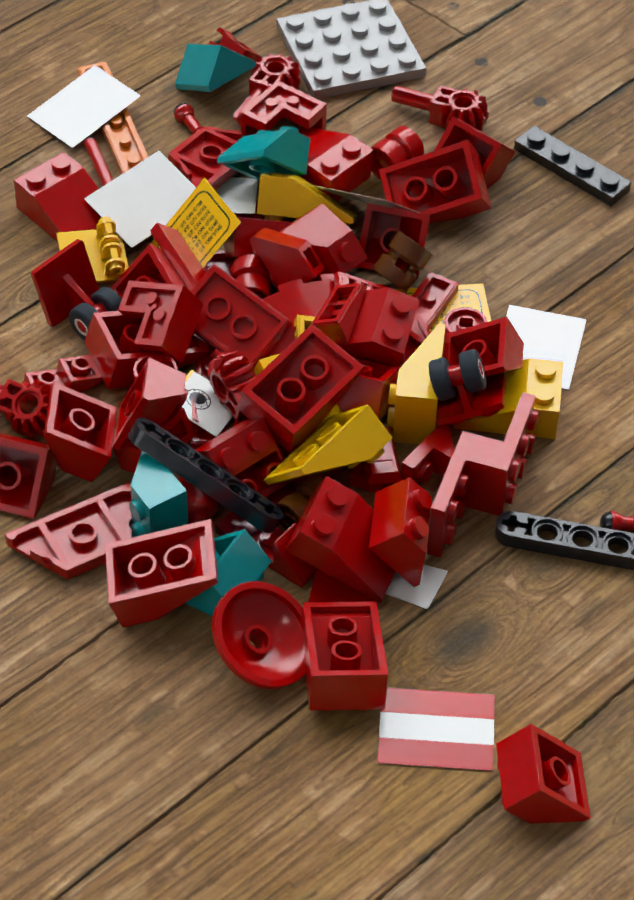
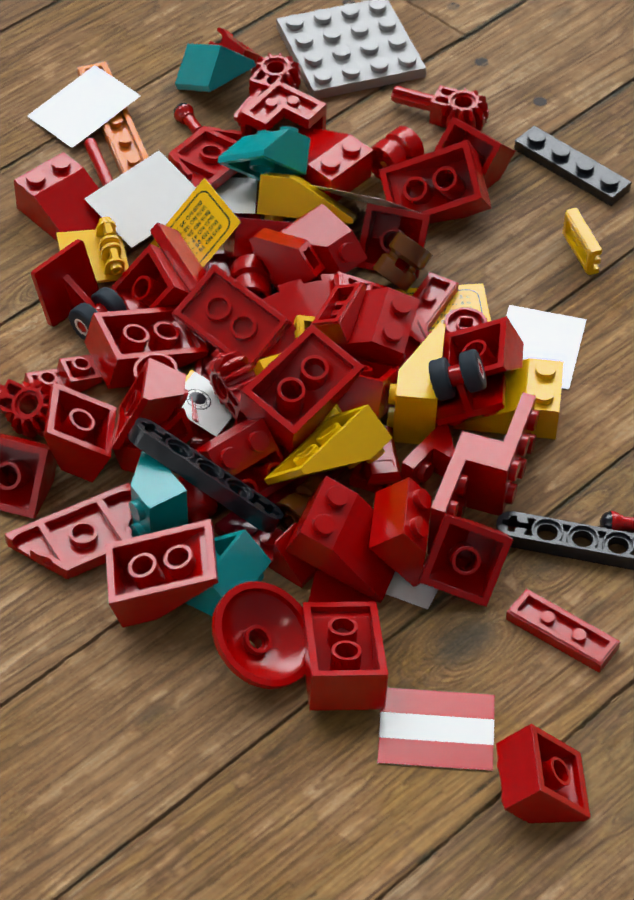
(167, 315): red panel -> none
(466, 559): none -> red slope
(563, 630): none -> red tile
(582, 241): none -> yellow tile

